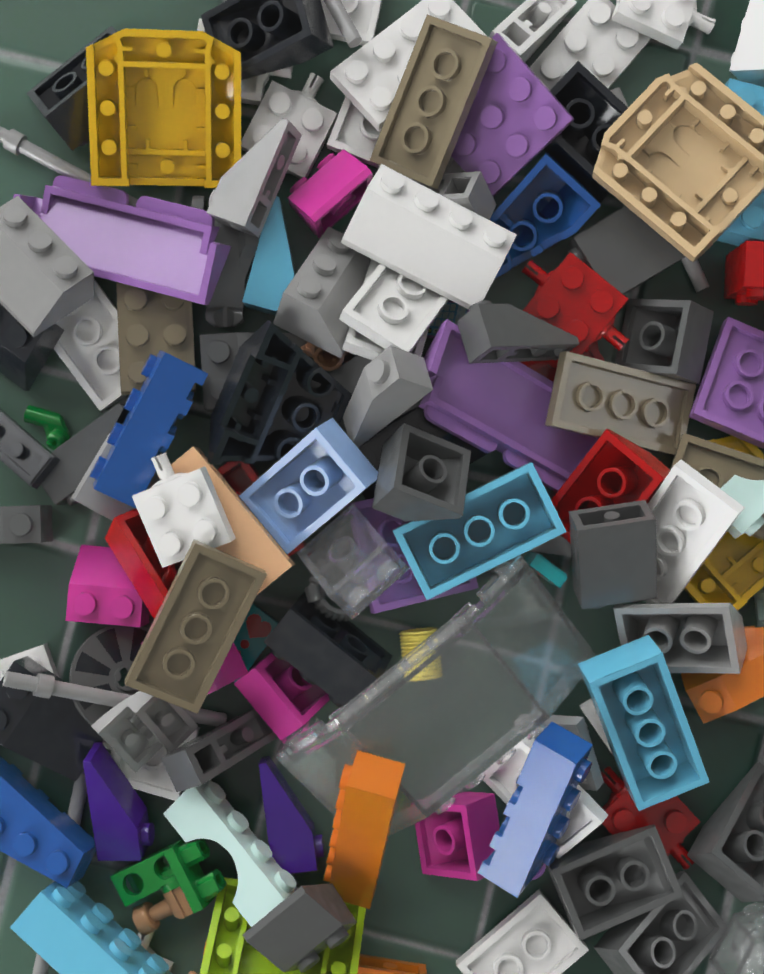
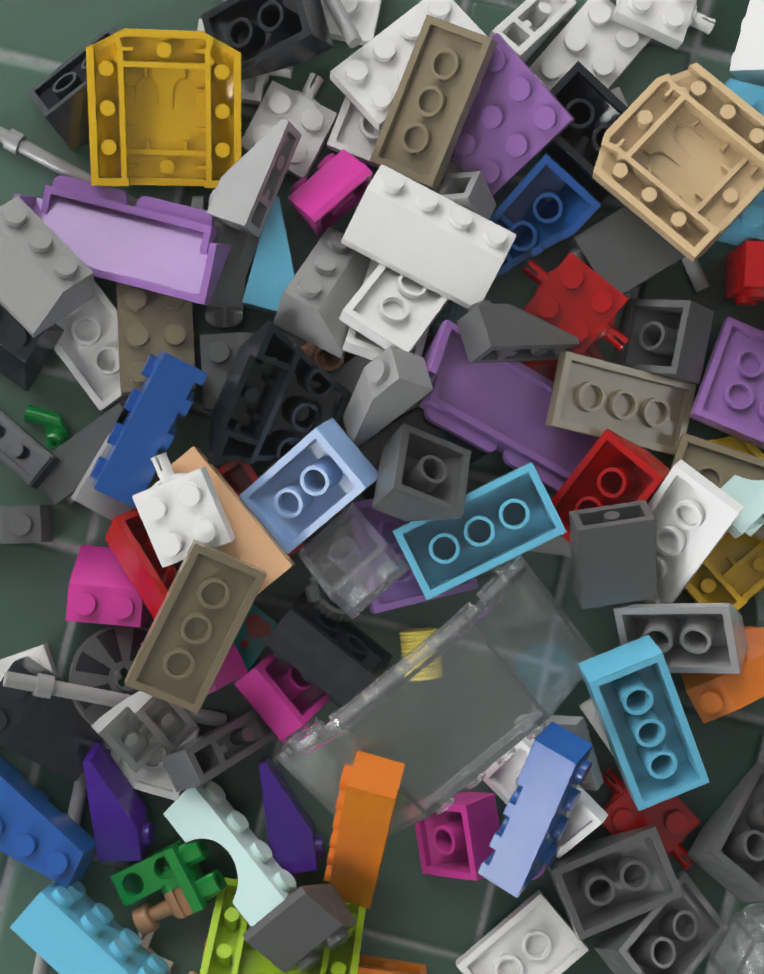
(545, 569): teal tile -> none

